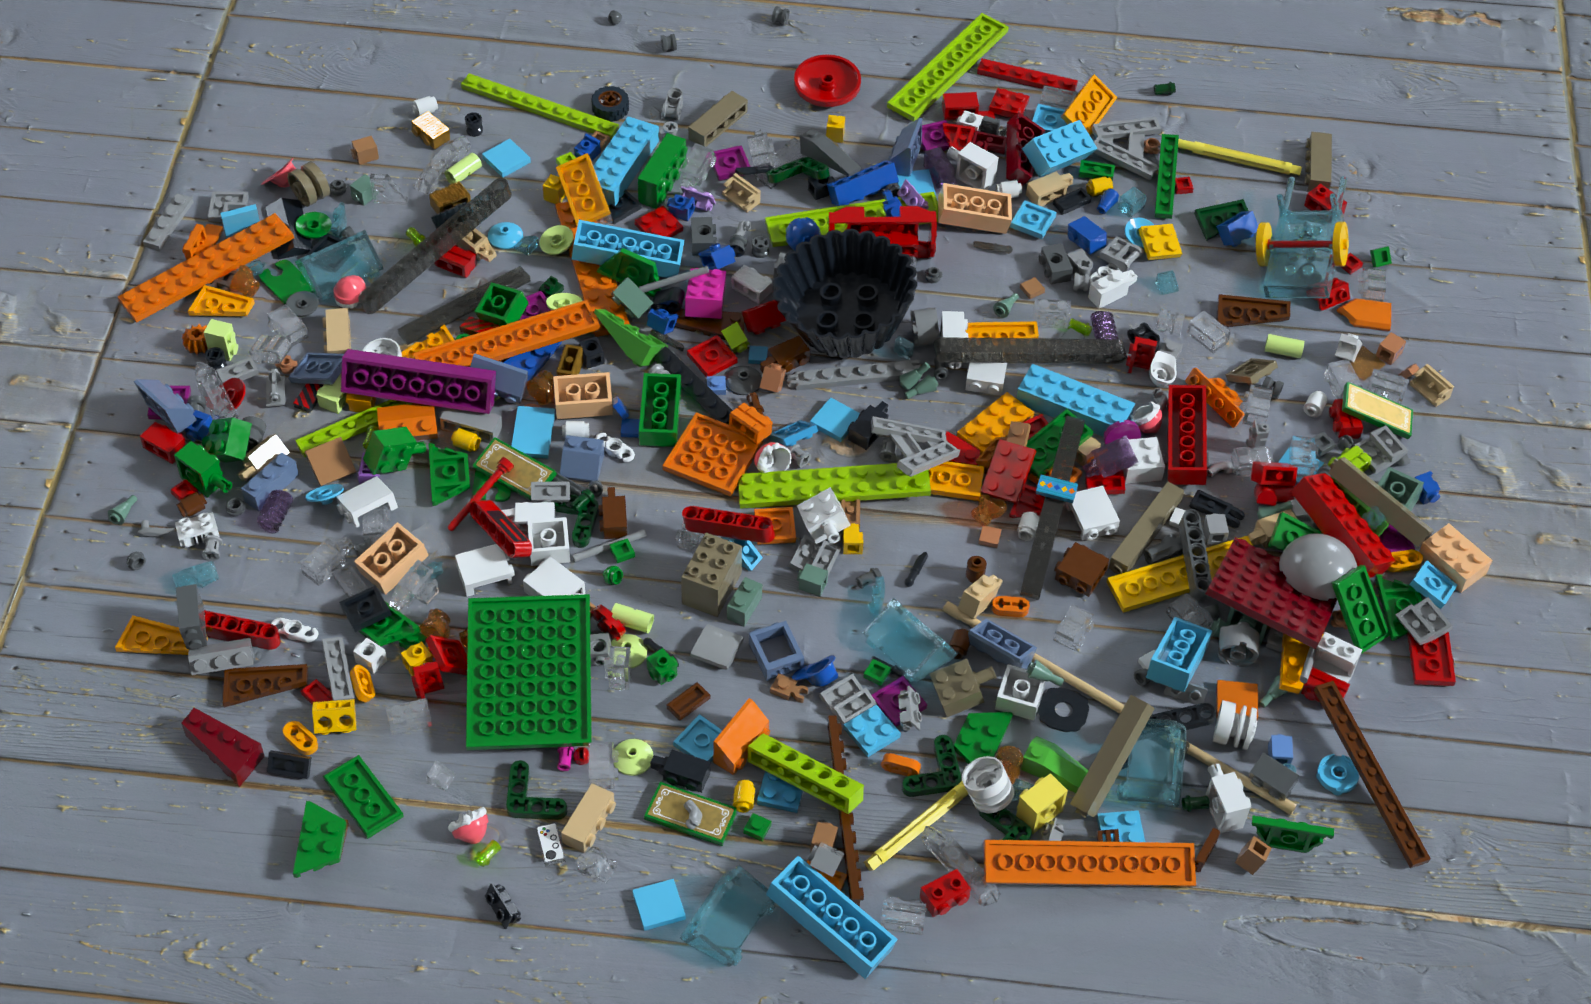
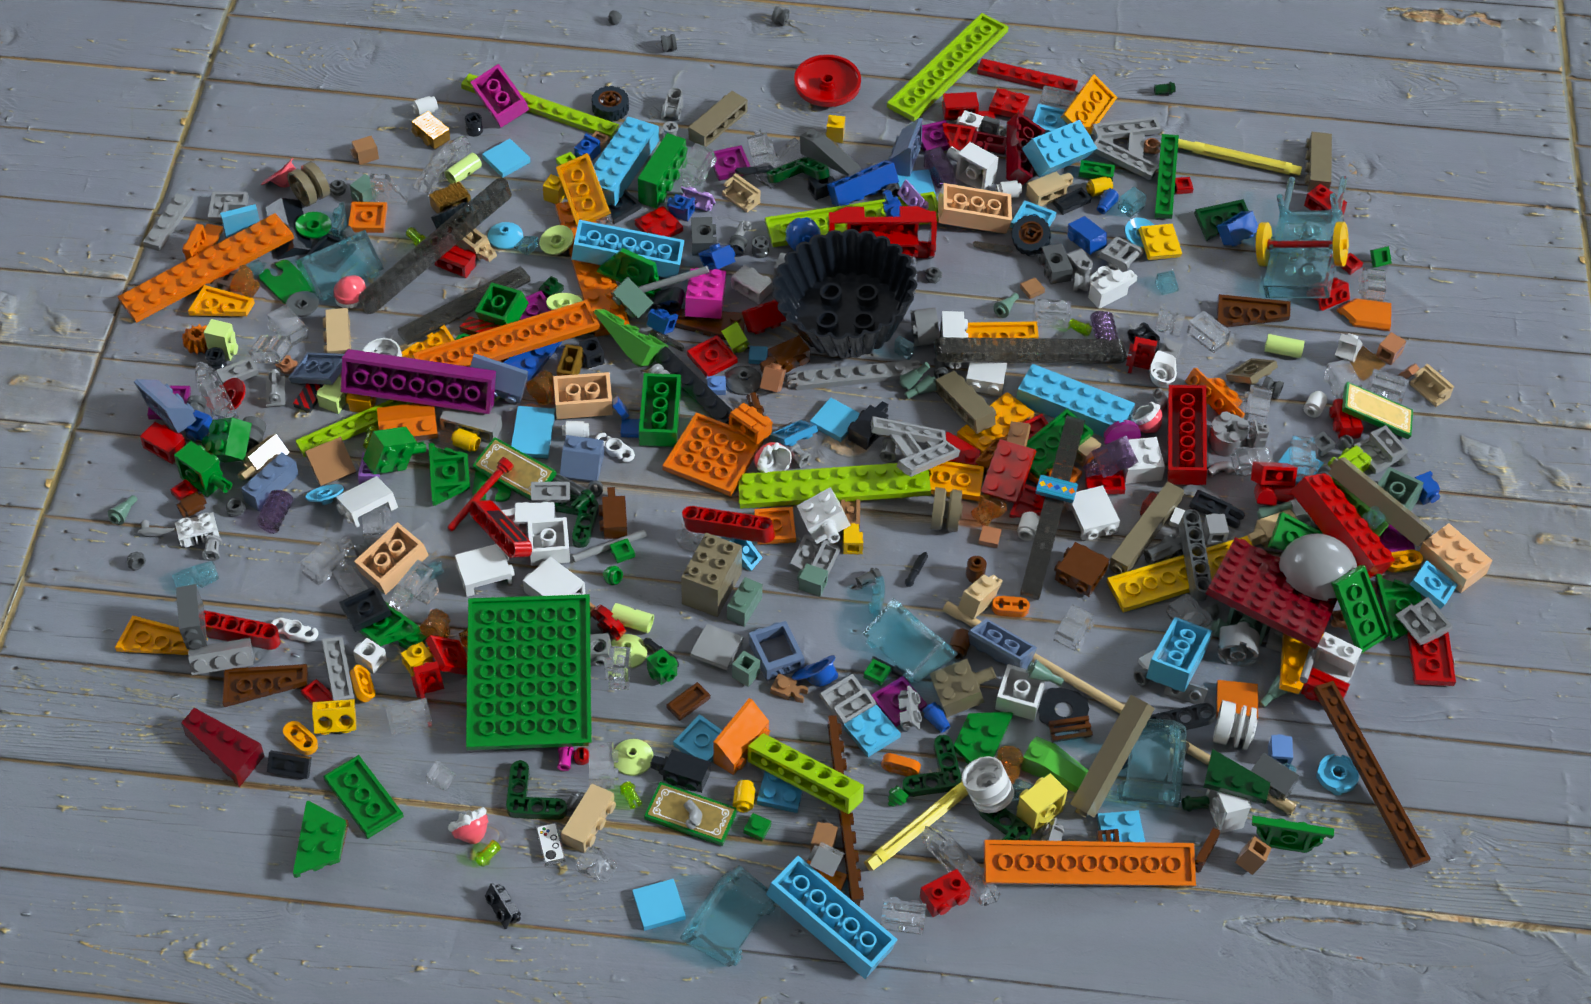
(368, 216): none -> orange tile
(499, 95): none -> dark pink brick
(574, 801): none -> dark grey plate
(630, 794): none -> clear neon green pin
(746, 668): none -> sand green brick
(897, 796): none -> green plate
(936, 717): none -> blue cone
(946, 509): none -> dark tan wheel
(966, 402): none -> dark tan brick
(1028, 225): none -> black wheel
(1087, 726): none -> reddish brown tile
(1146, 503): none -> clear red tile
(1228, 433): none -> light grey brick
(1233, 779): none -> dark green wing

